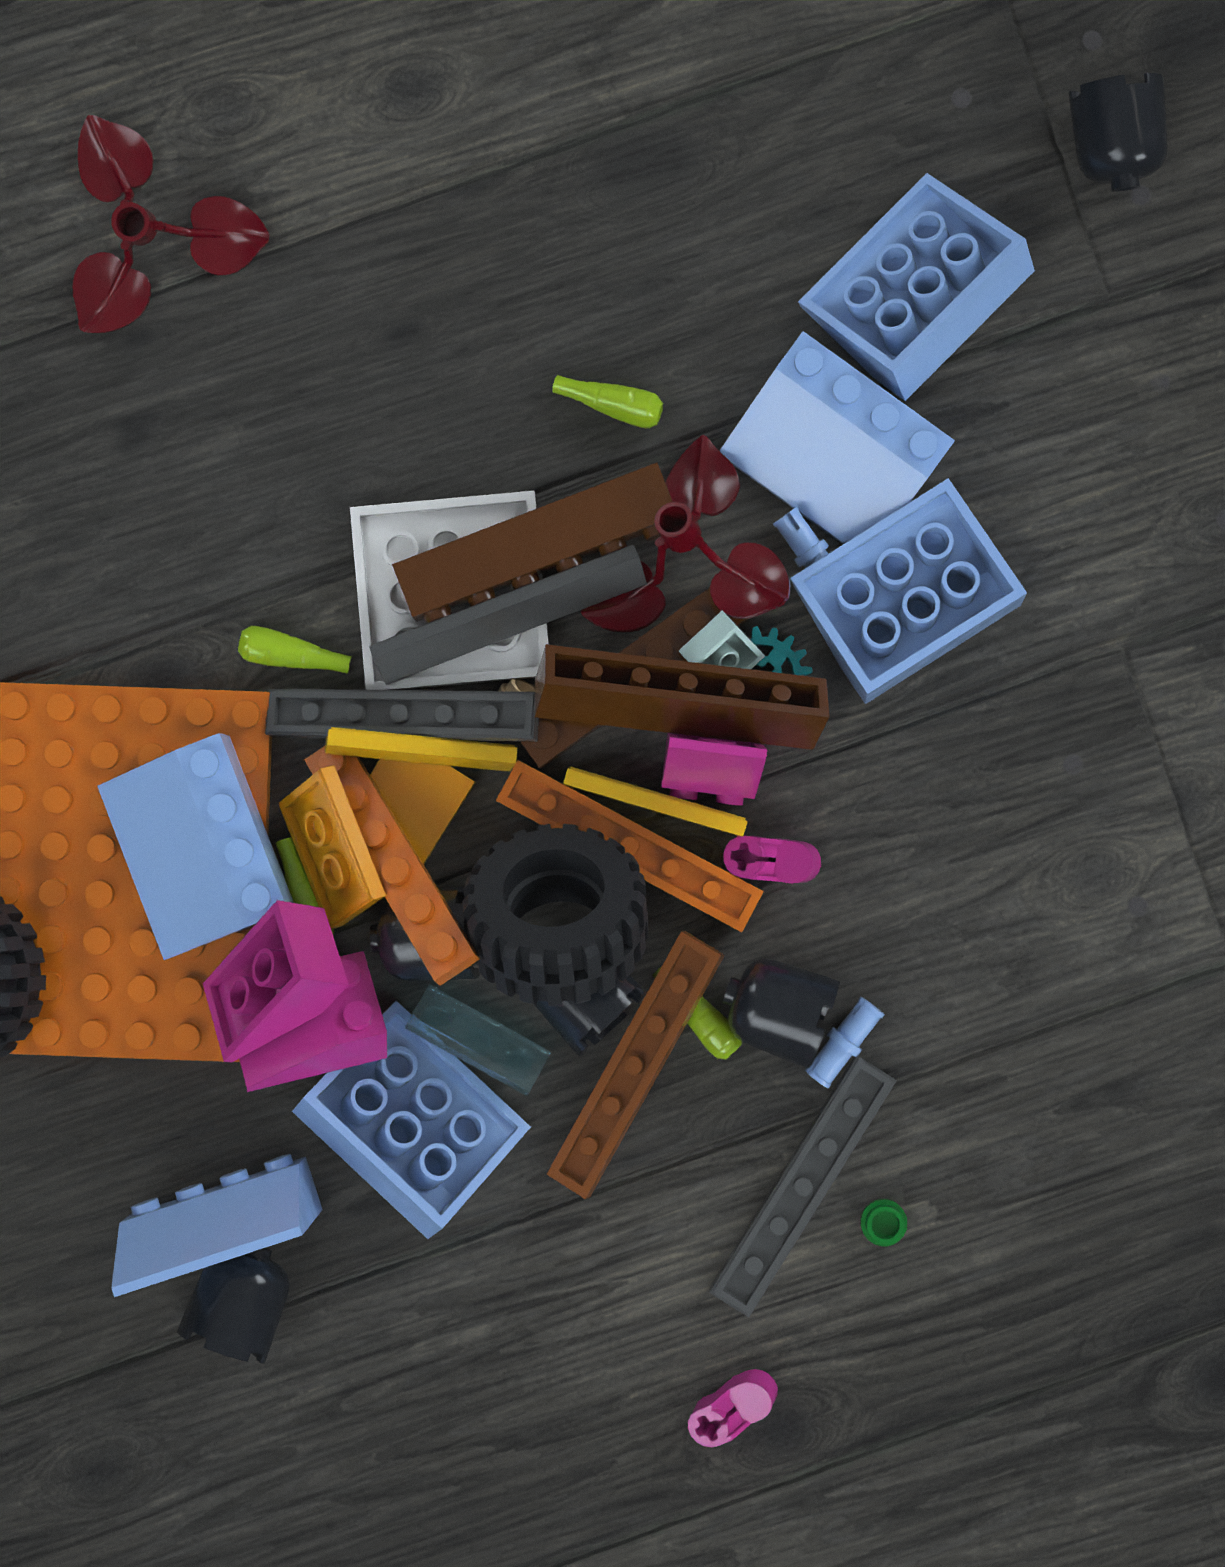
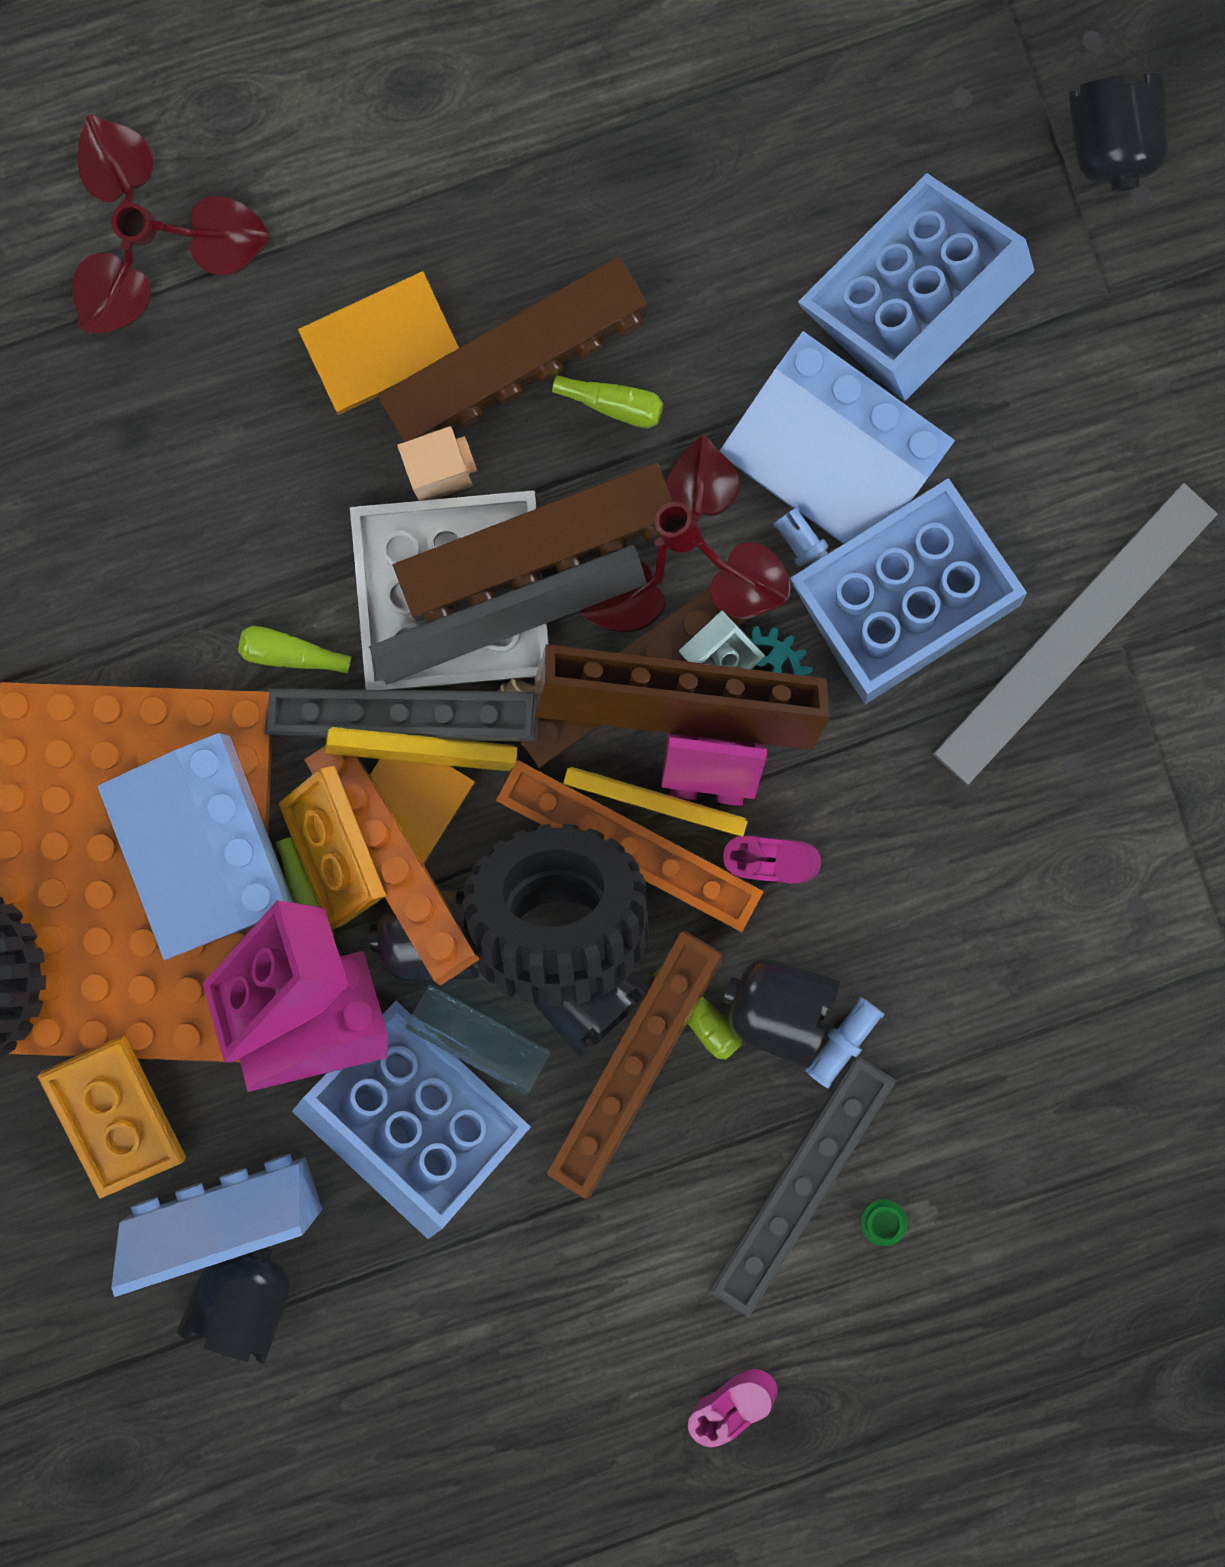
(112, 1116): none -> light orange tile
(378, 342): none -> light orange tile
(438, 464): none -> light nougat brick
(517, 353): none -> reddish brown brick
(1074, 634): none -> light grey tile

